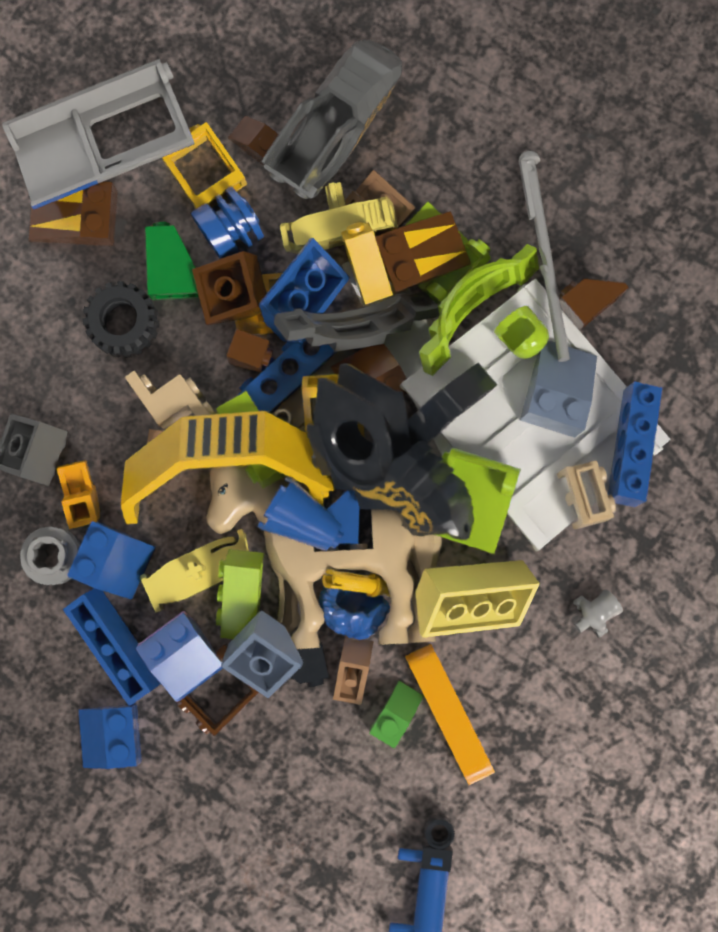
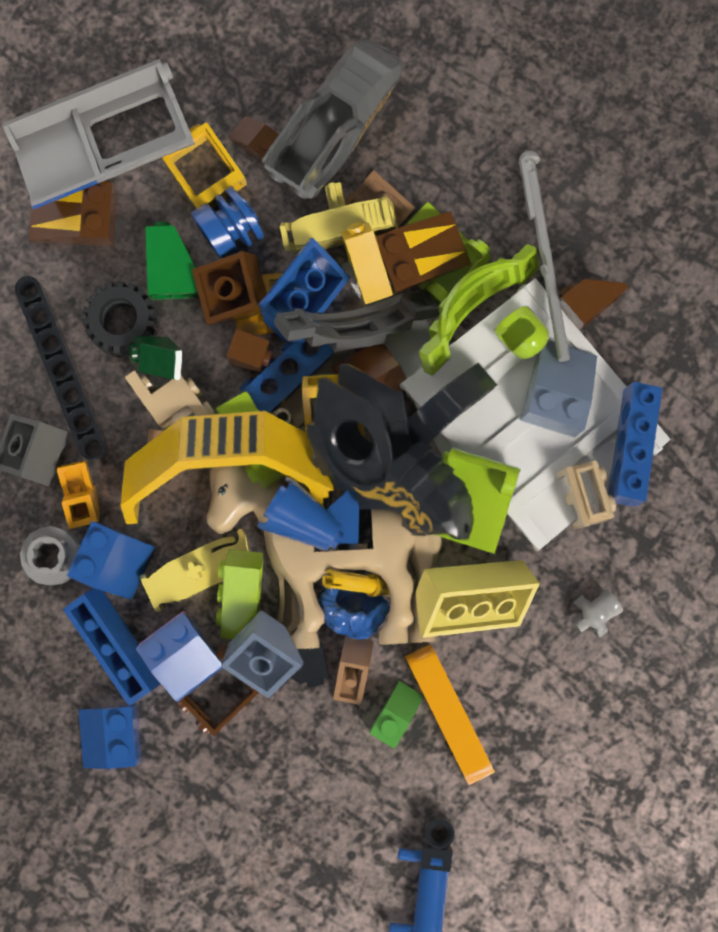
(51, 359): none -> black beam
(156, 356): none -> dark green slope

